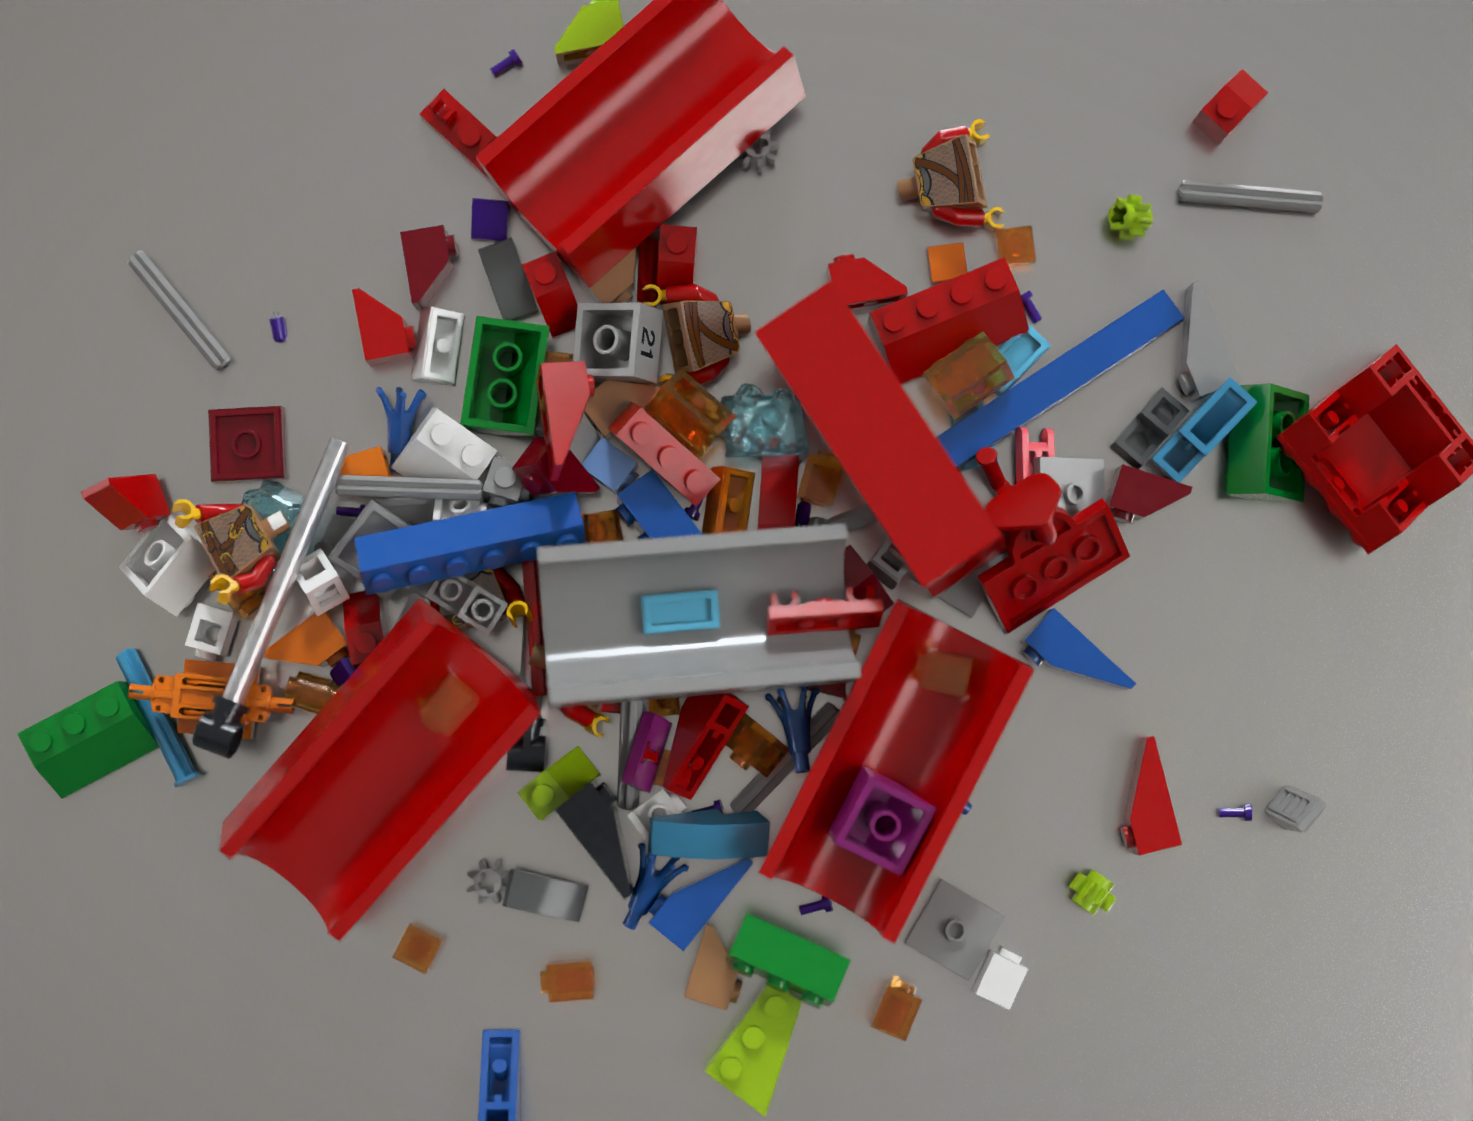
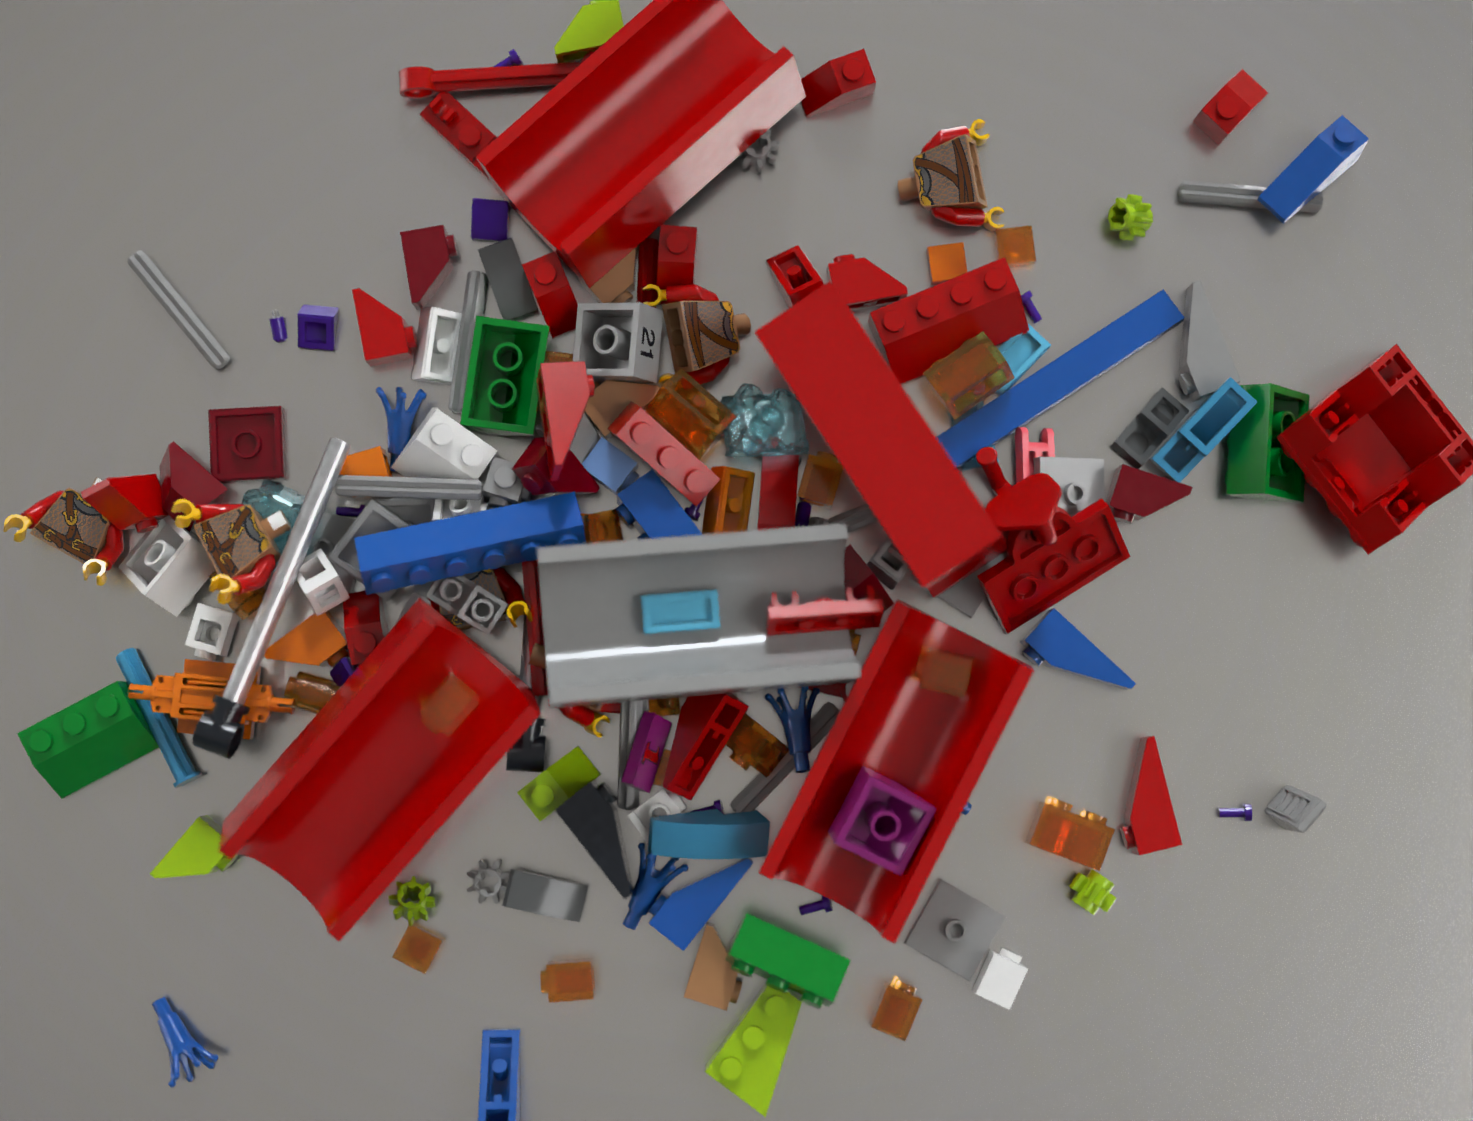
(73, 528): none -> torso
(180, 1043): none -> blue piece
(186, 479): none -> dark red slope
(195, 852): none -> lime slope
(317, 327): none -> dark purple slope
(415, 892): none -> lime gear
(425, 81): none -> red piece
(472, 306): none -> light grey axle
(794, 275): none -> red slope
(838, 83): none -> red slope
(1069, 834): none -> clear orange brick
(1314, 169): none -> blue slope

